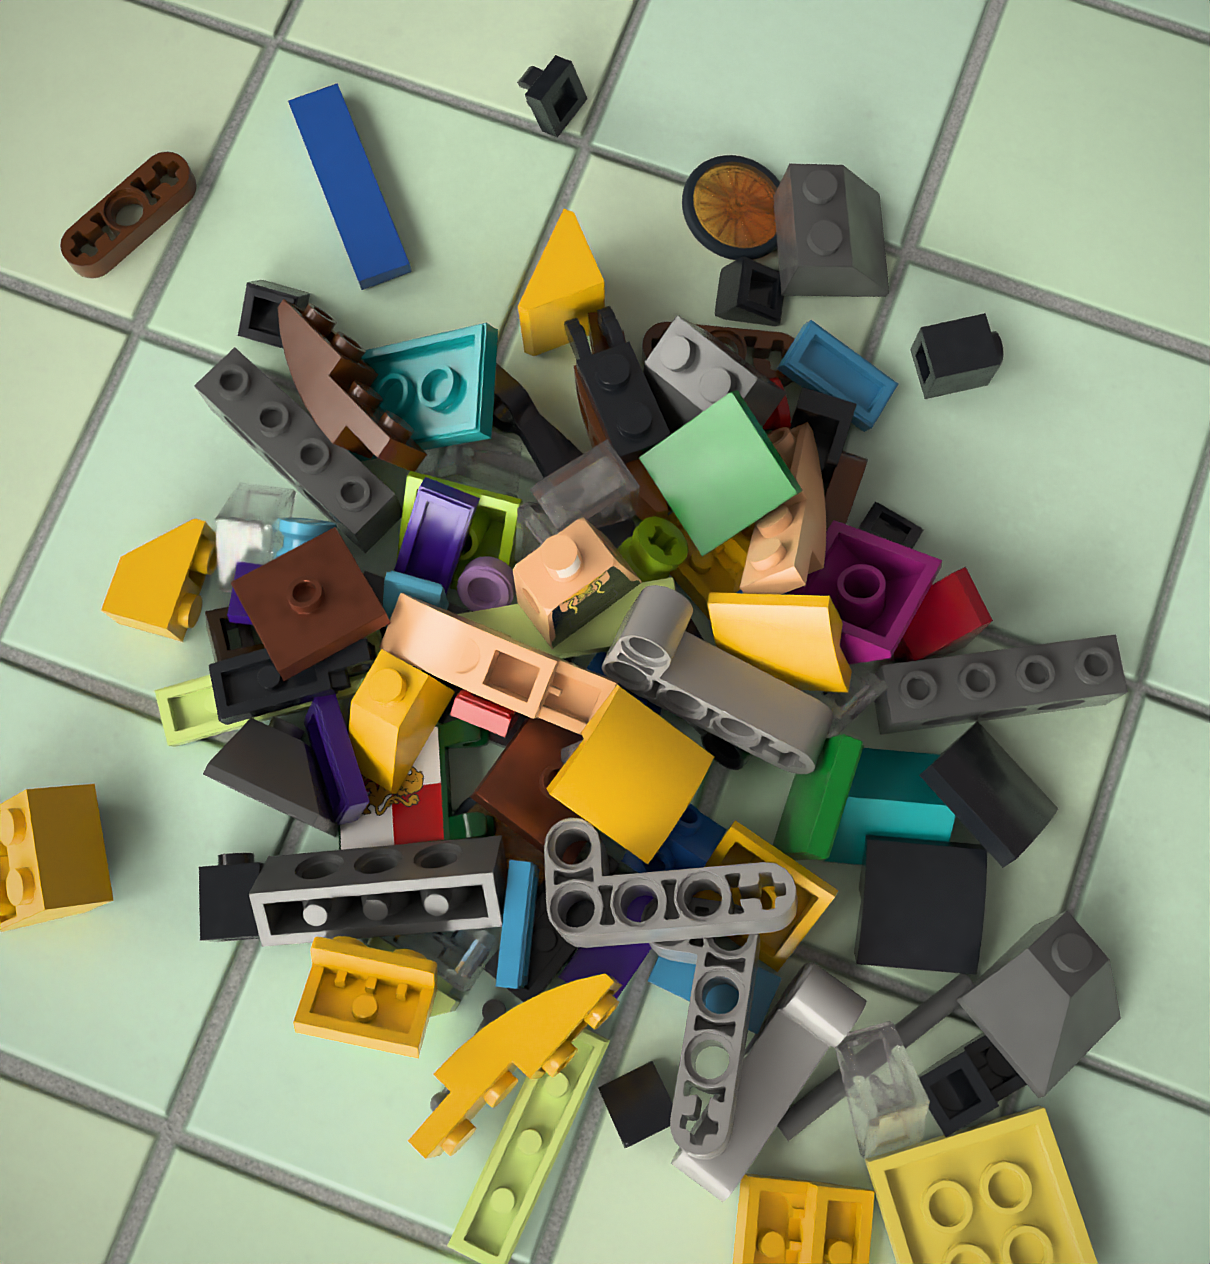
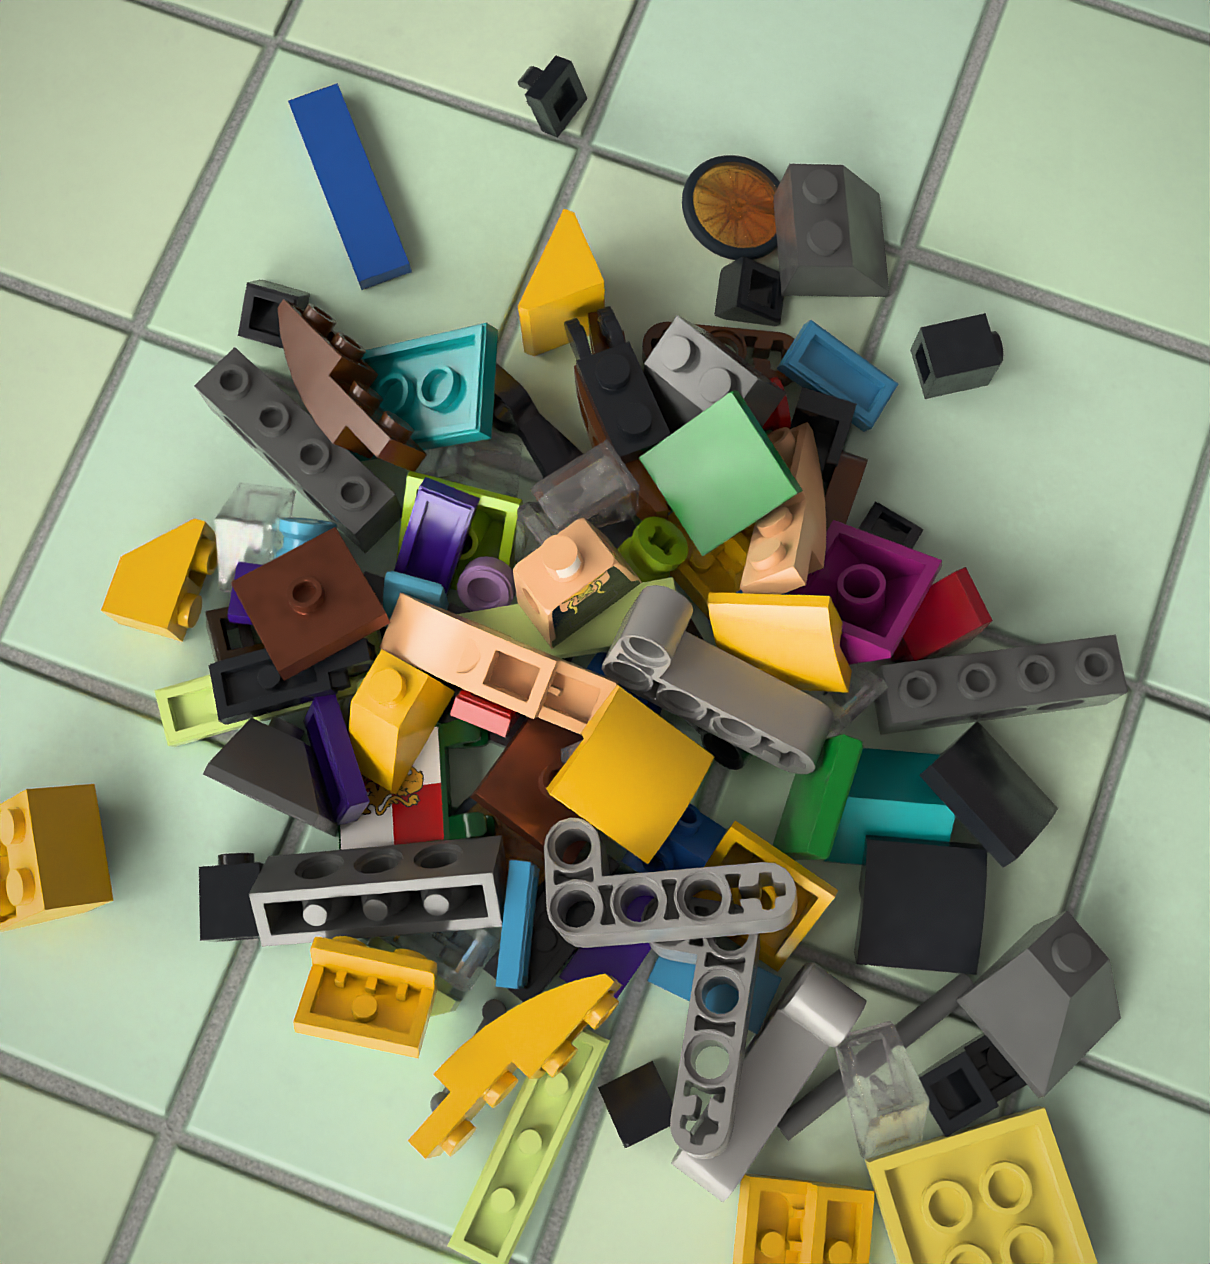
(128, 238): reddish brown beam -> none

